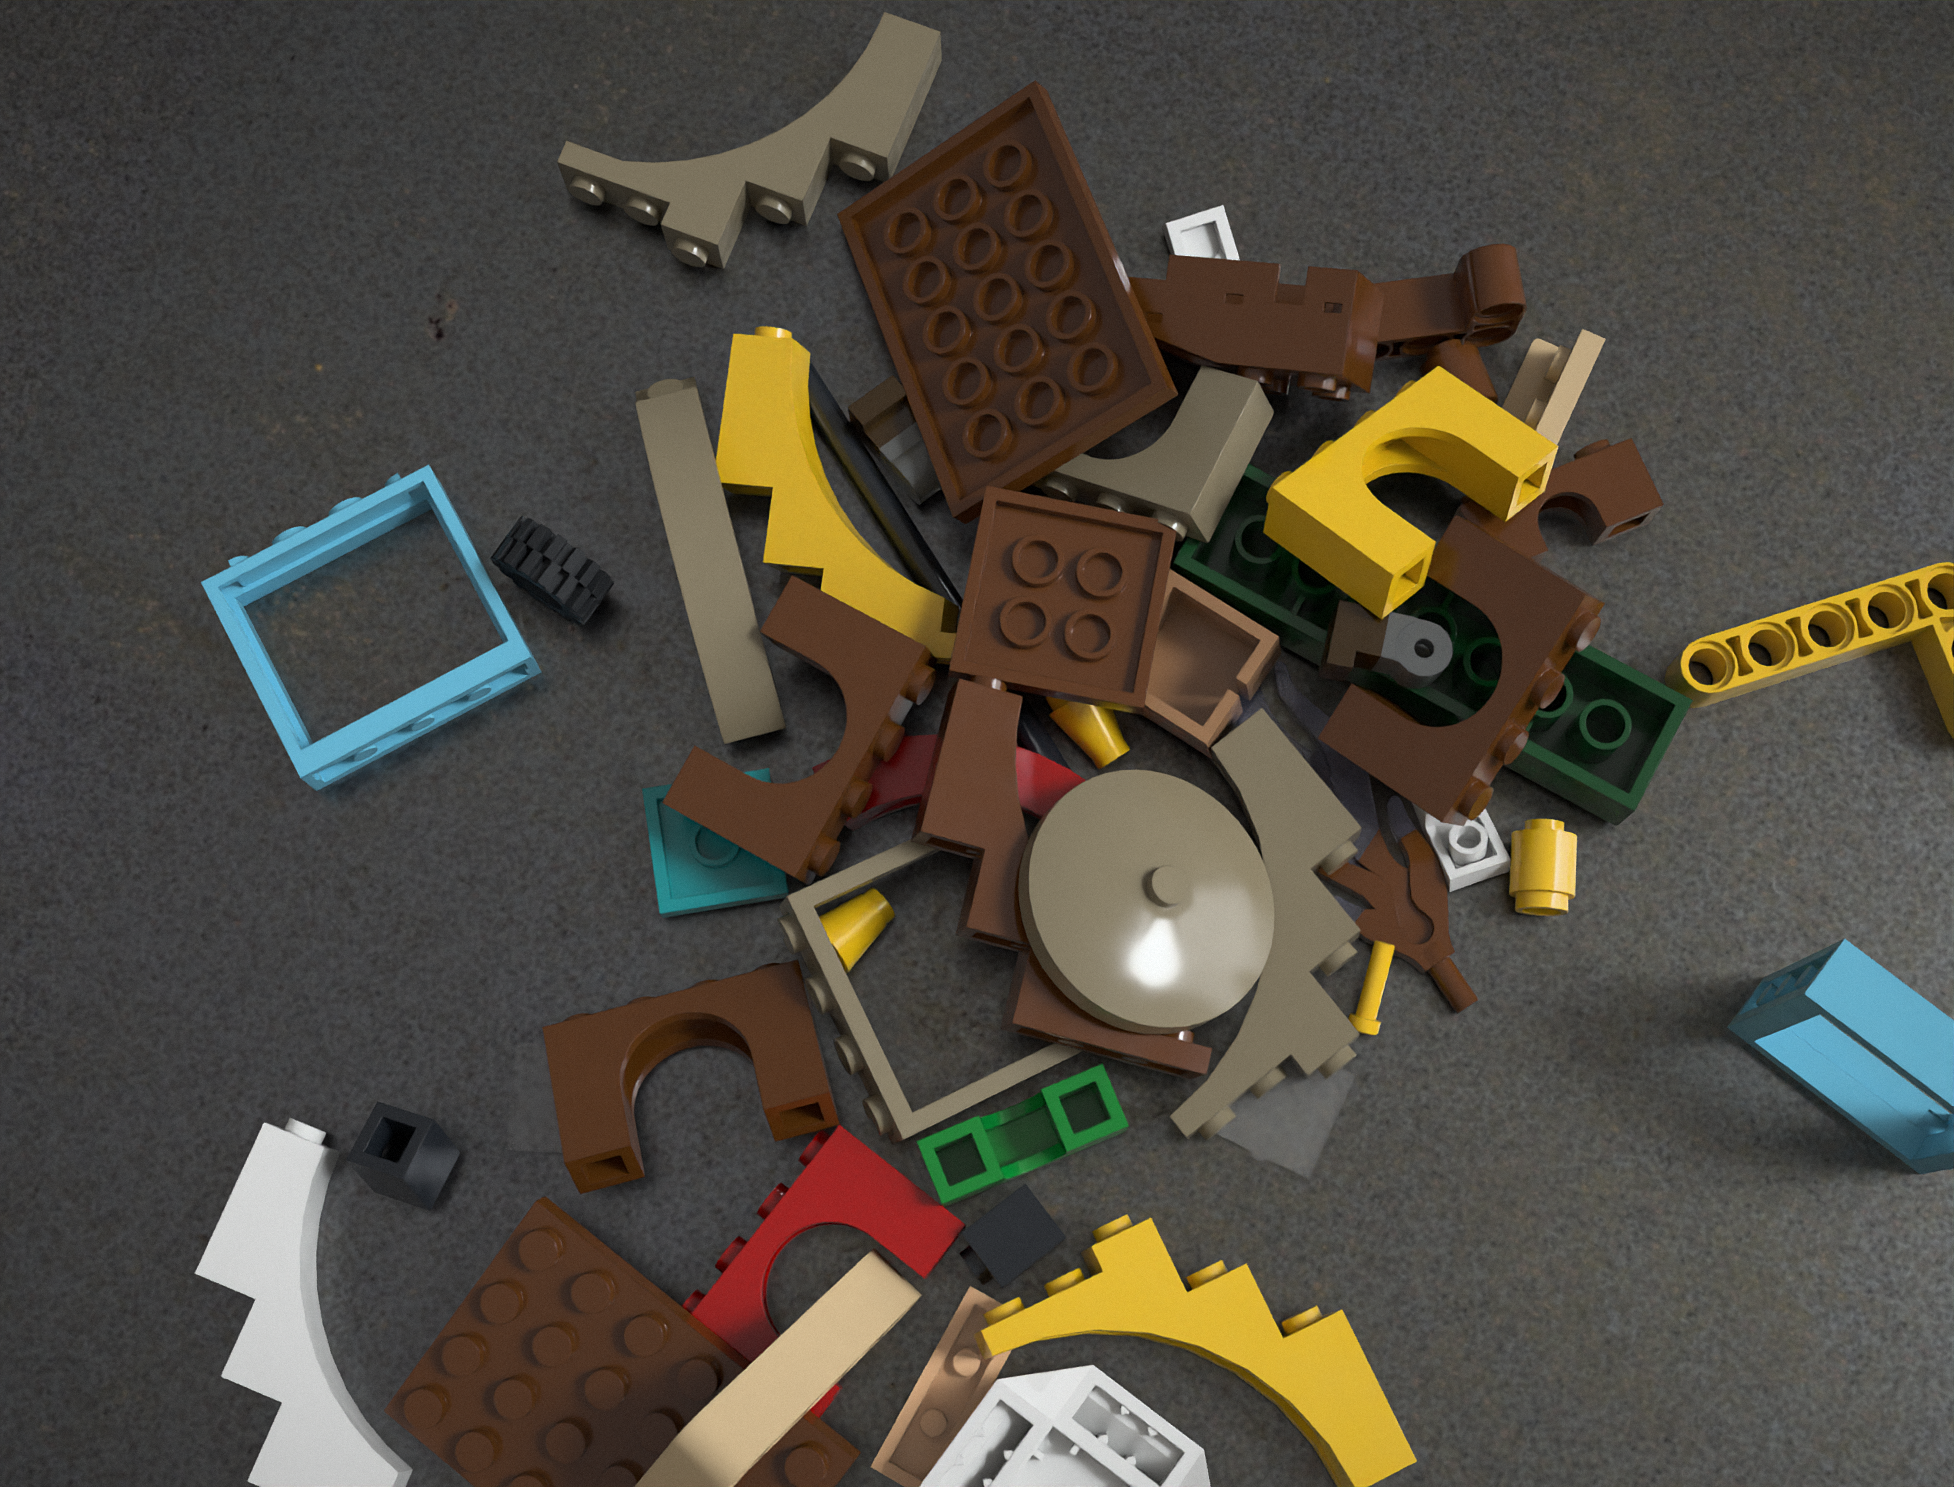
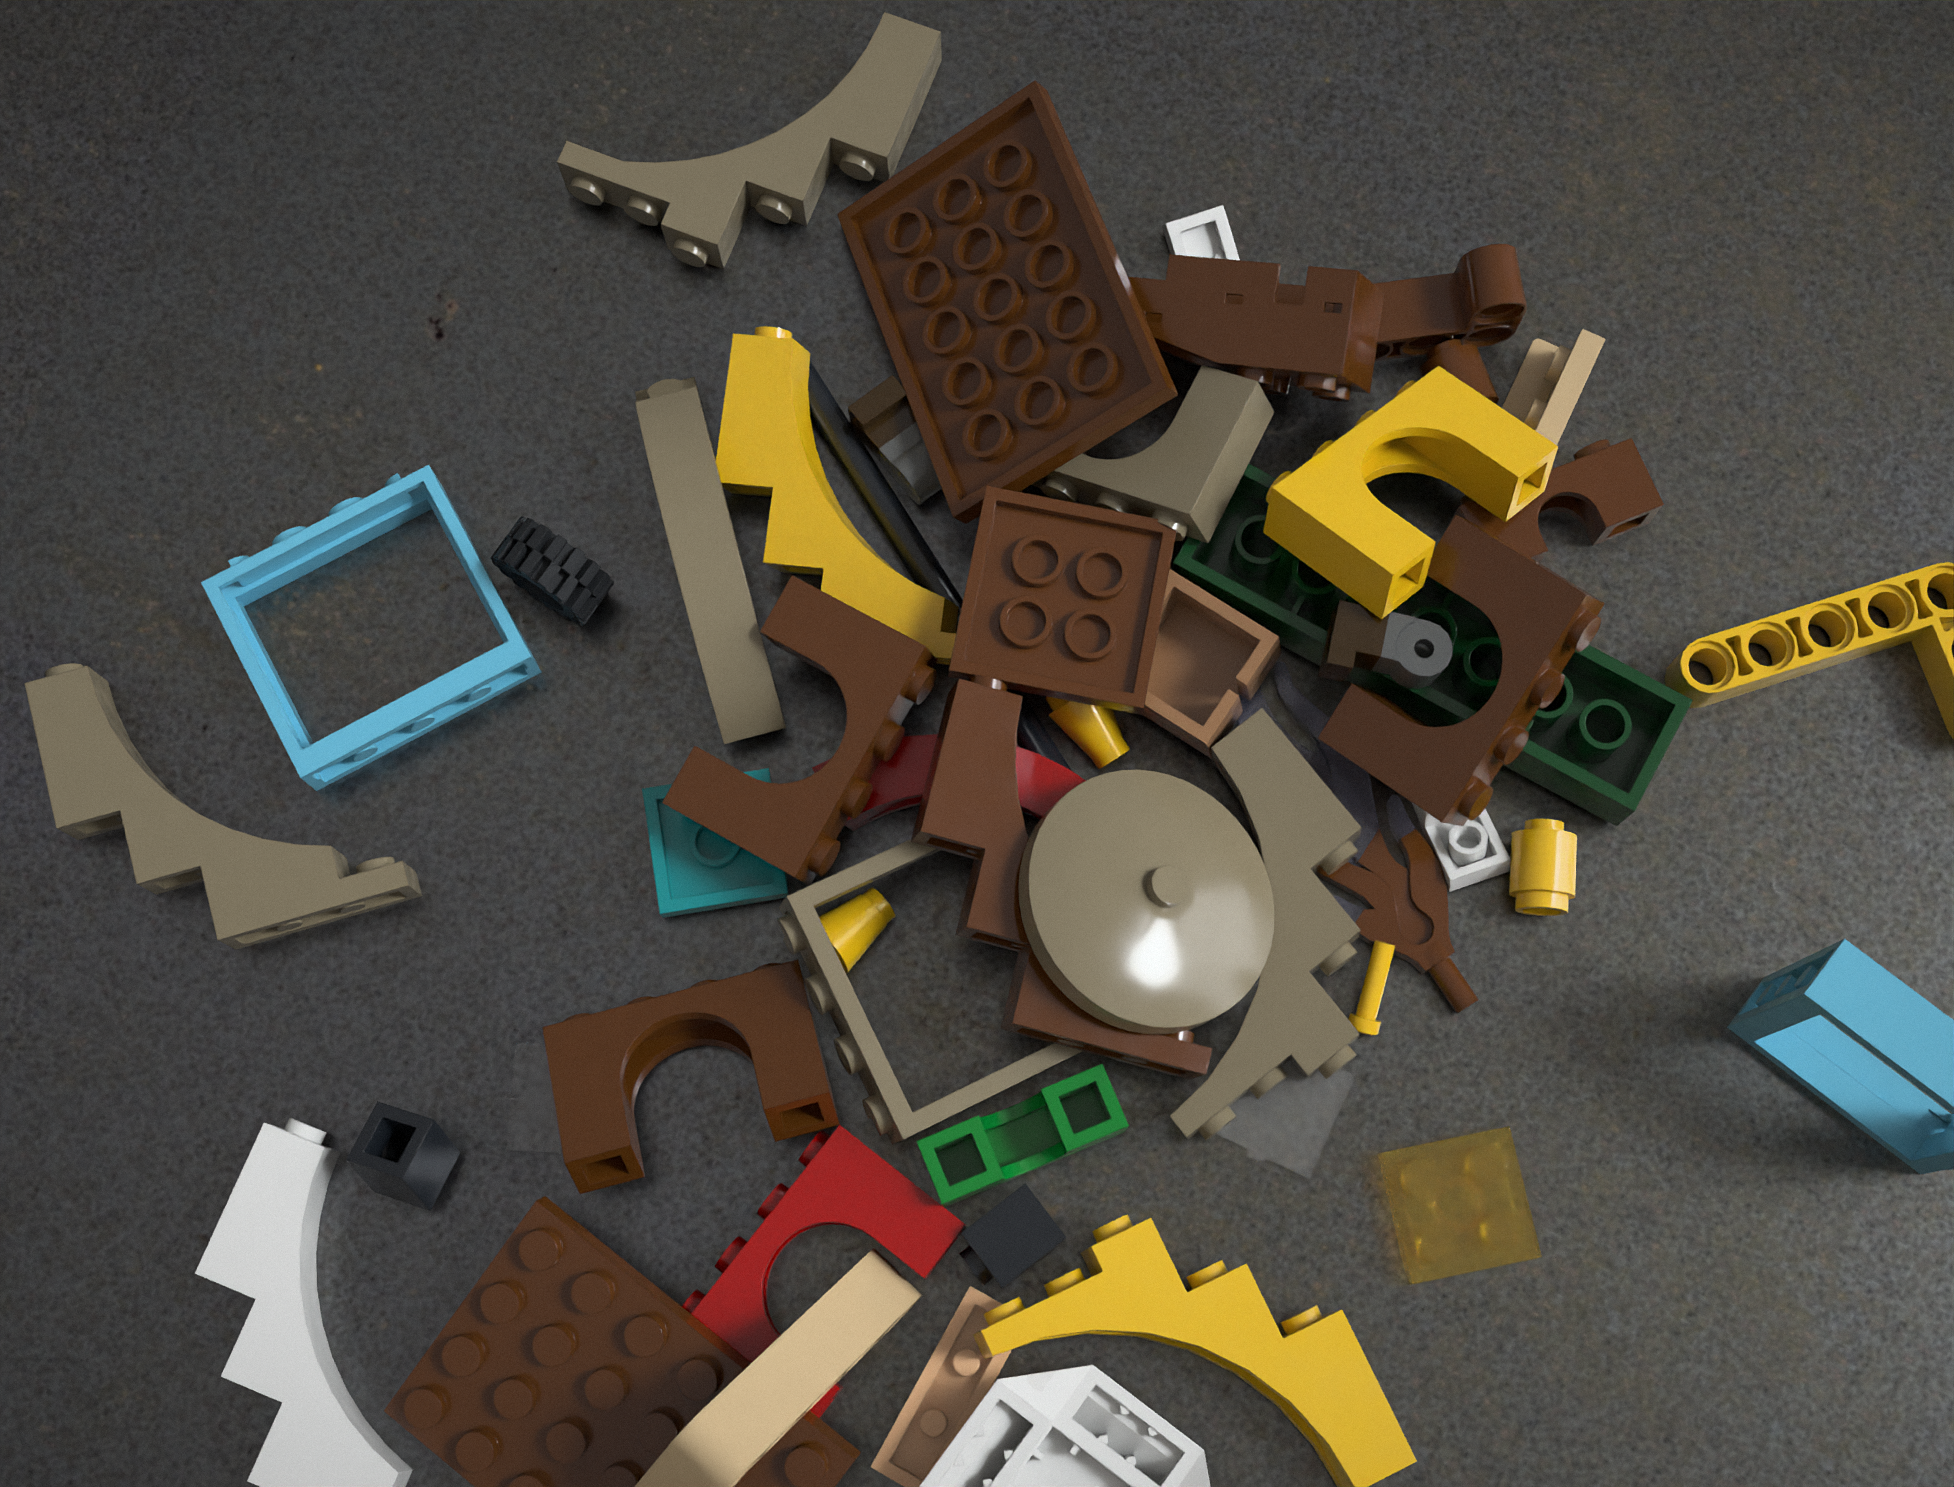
(251, 883): none -> dark tan arch
(1459, 1205): none -> clear yellow plate

